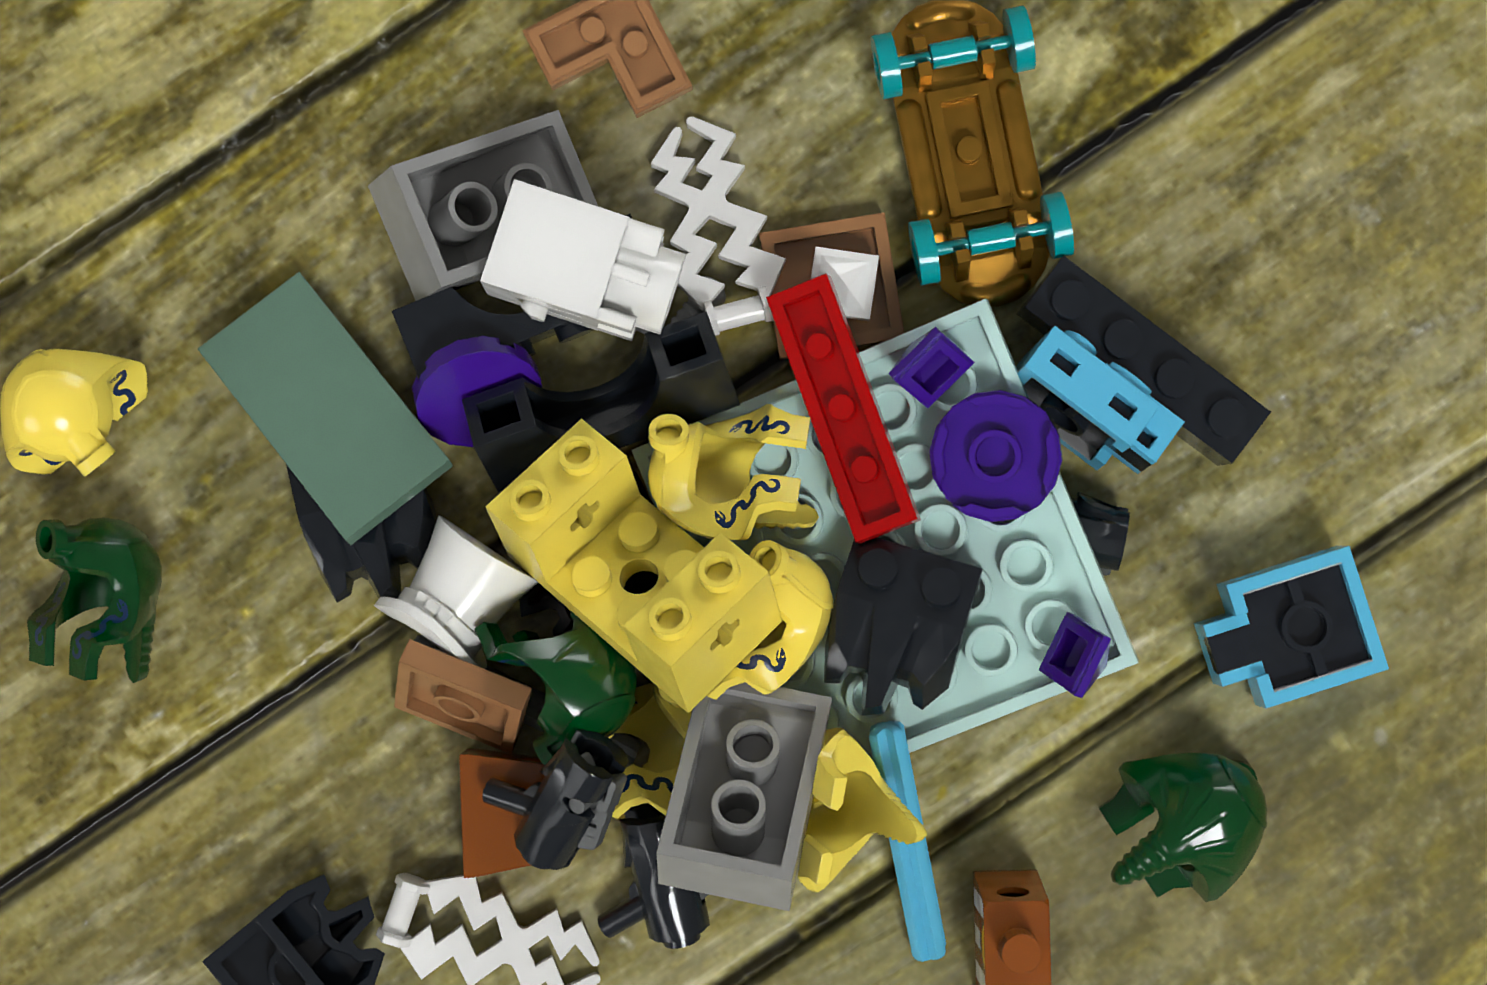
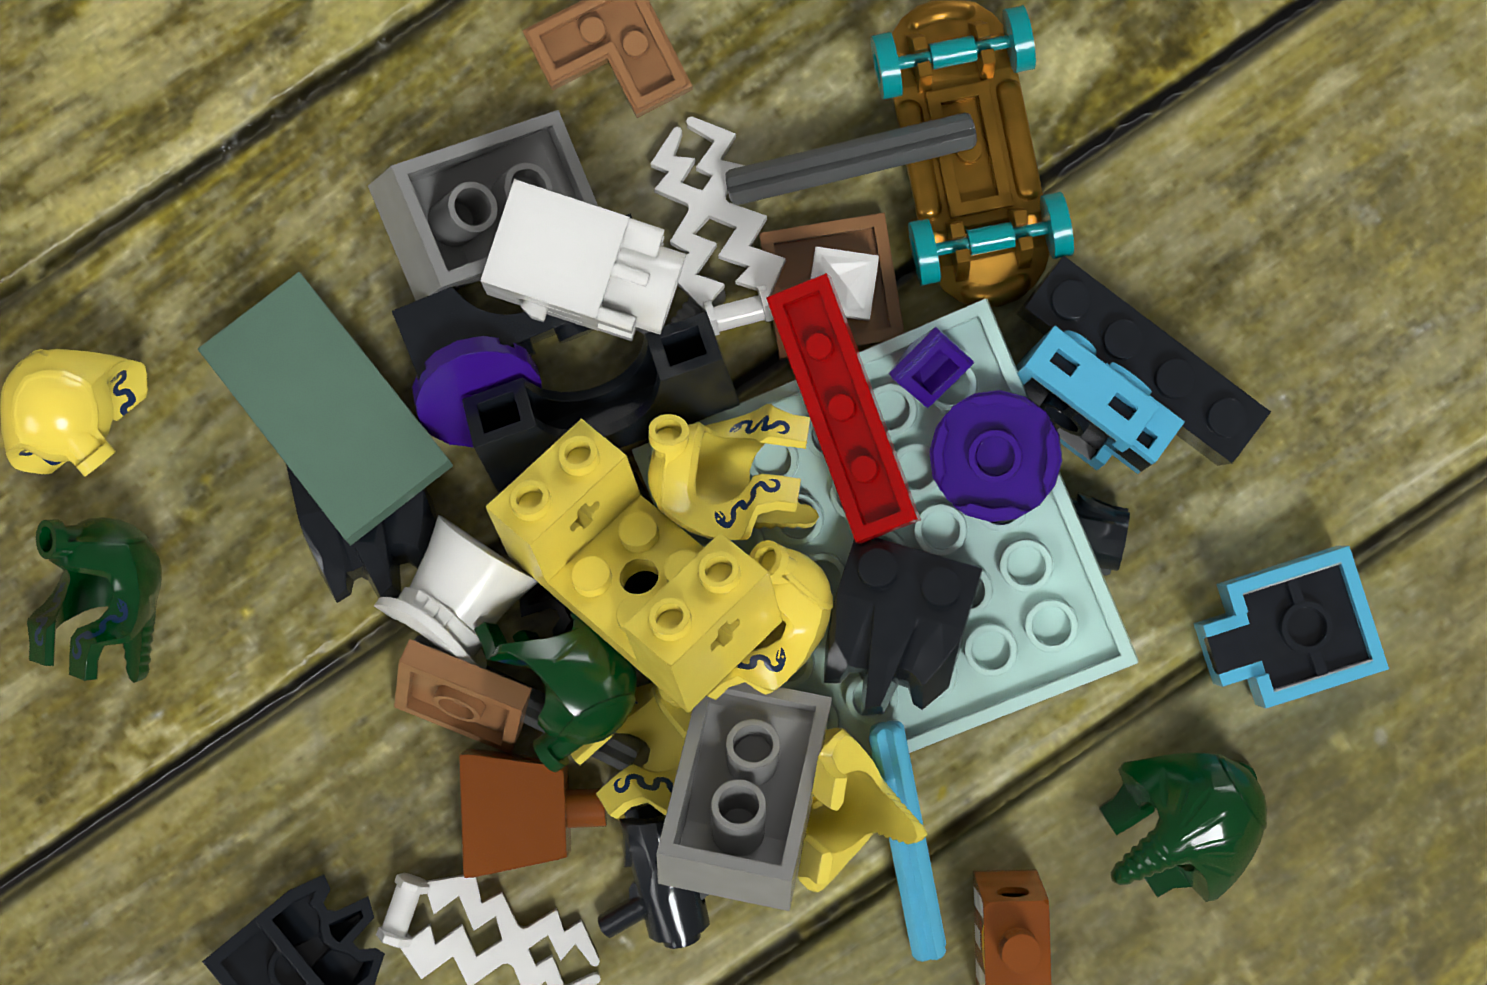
(570, 803): black piece -> none
(851, 158): none -> dark grey axle
(1076, 655): dark purple slope -> none

